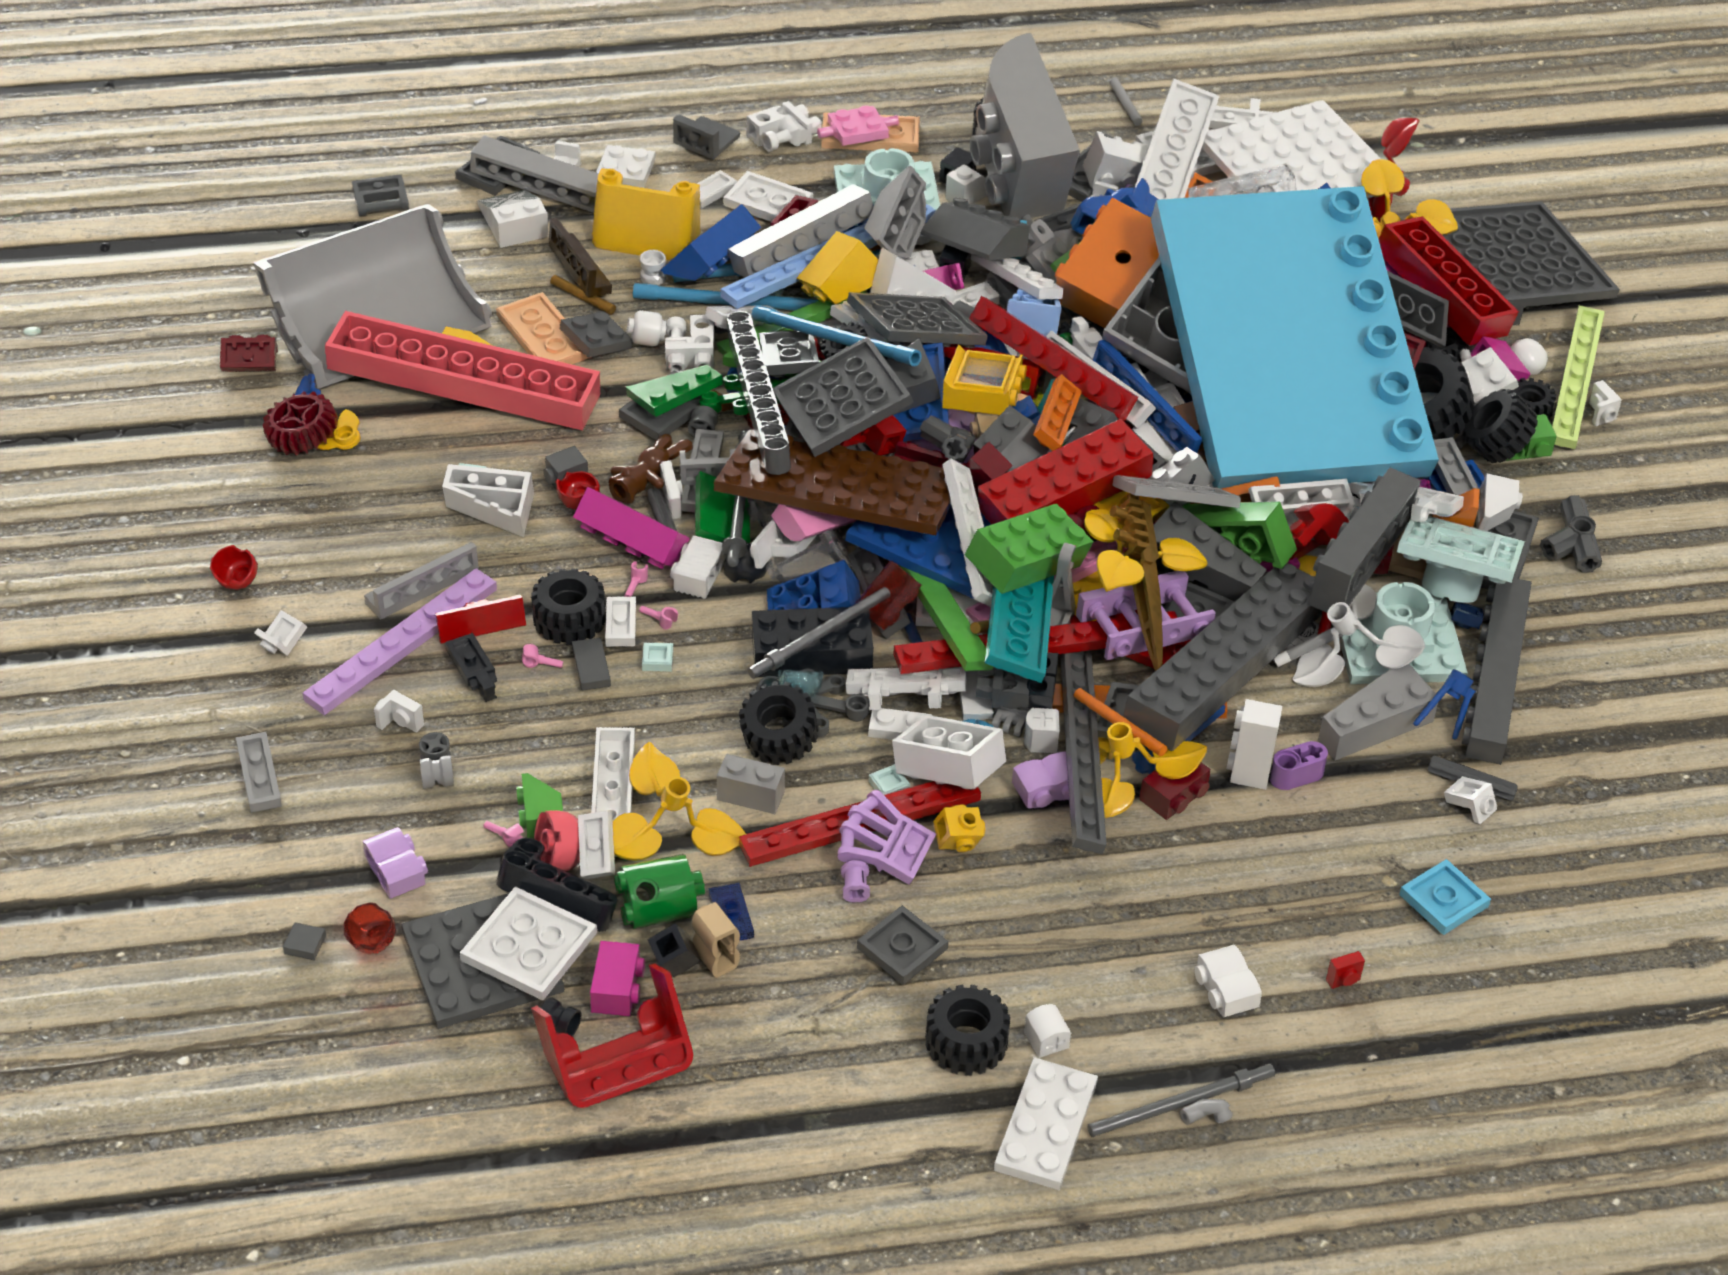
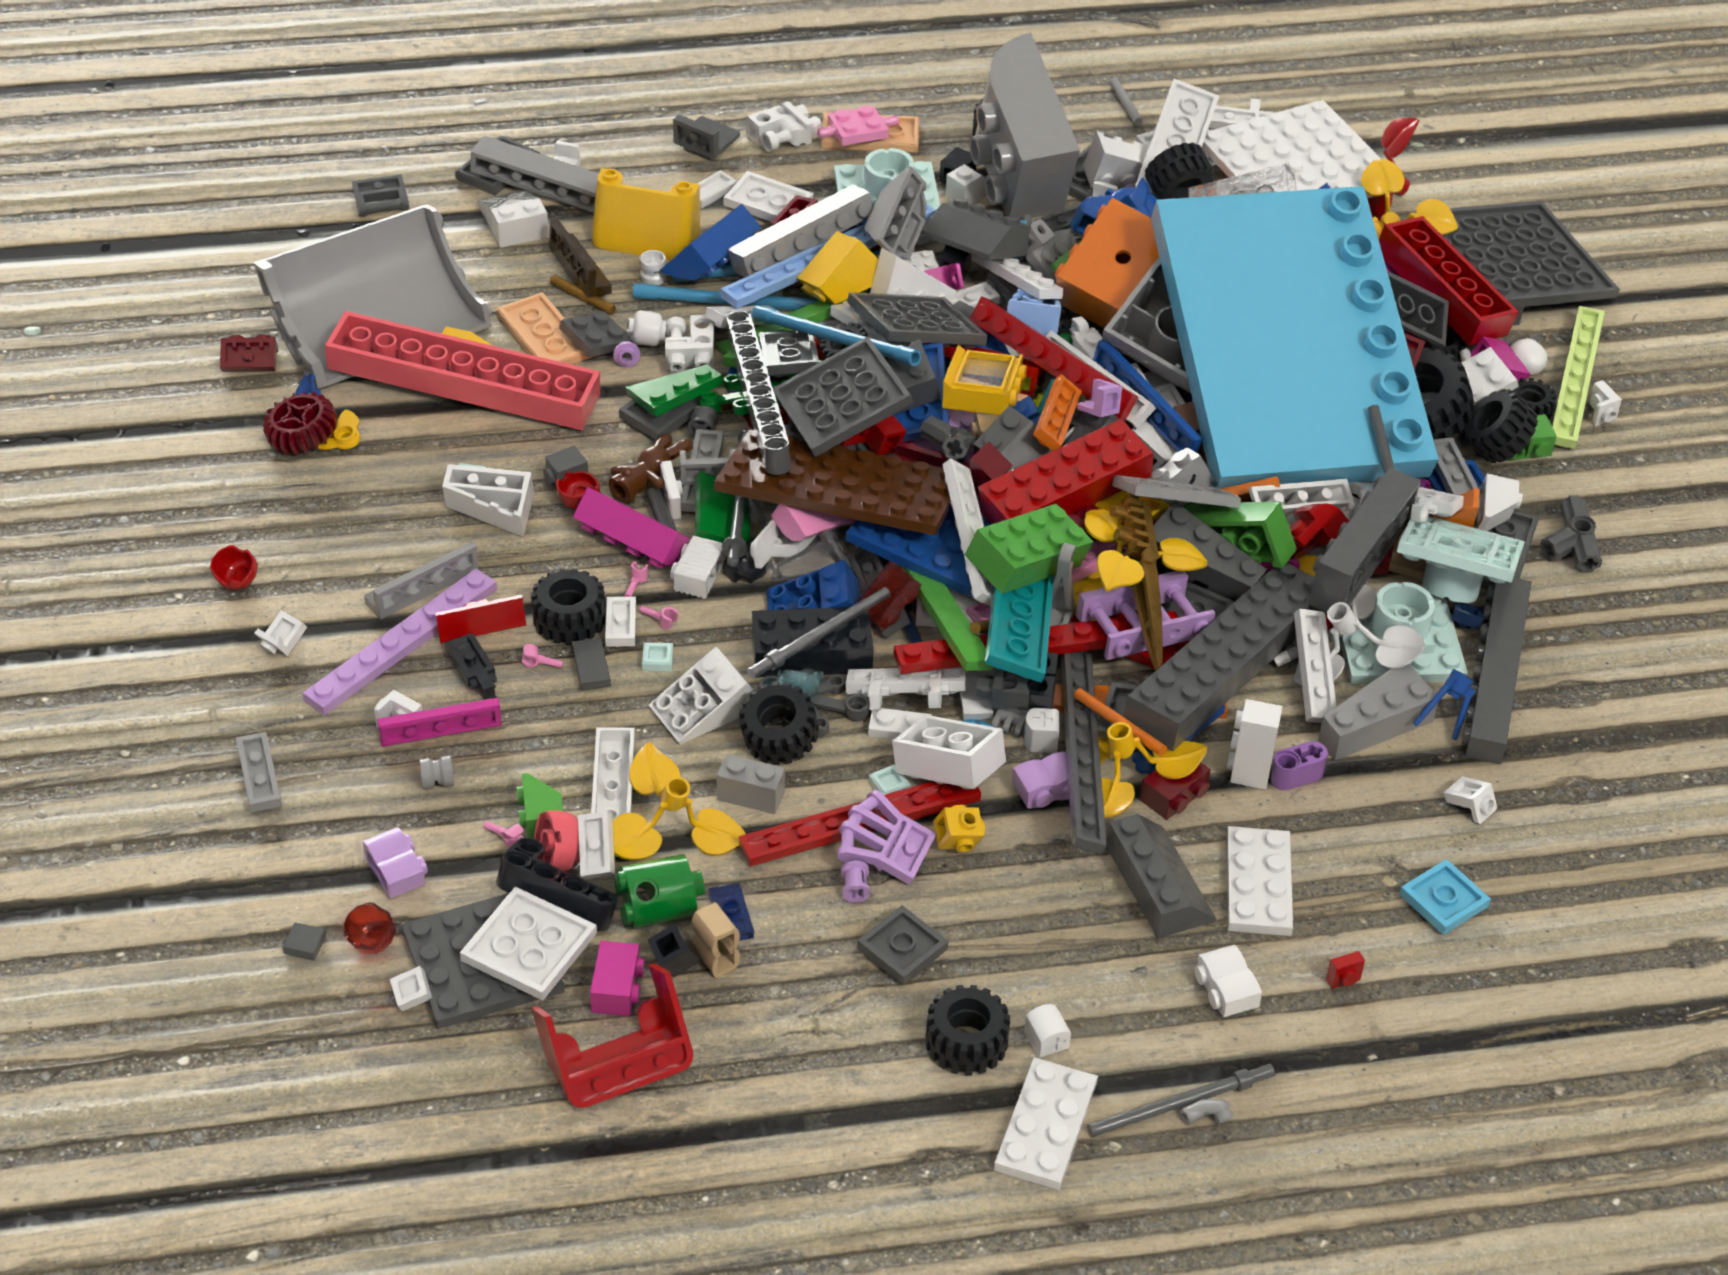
(411, 988): none -> white plate
(434, 746): dark grey wheel -> none
(439, 722): none -> dark pink tile
(564, 1019): black wheel -> none
(626, 347): none -> lavender plate
(630, 162): white plate -> none
(702, 698): none -> white slope
(1104, 400): none -> lavender panel
(1157, 876): none -> dark grey slope
(1177, 170): none -> black tyre
(1259, 881): none -> white plate
(1314, 664): none -> white plate
(1381, 438): none -> dark grey bar
(1454, 771): dark grey axle -> none

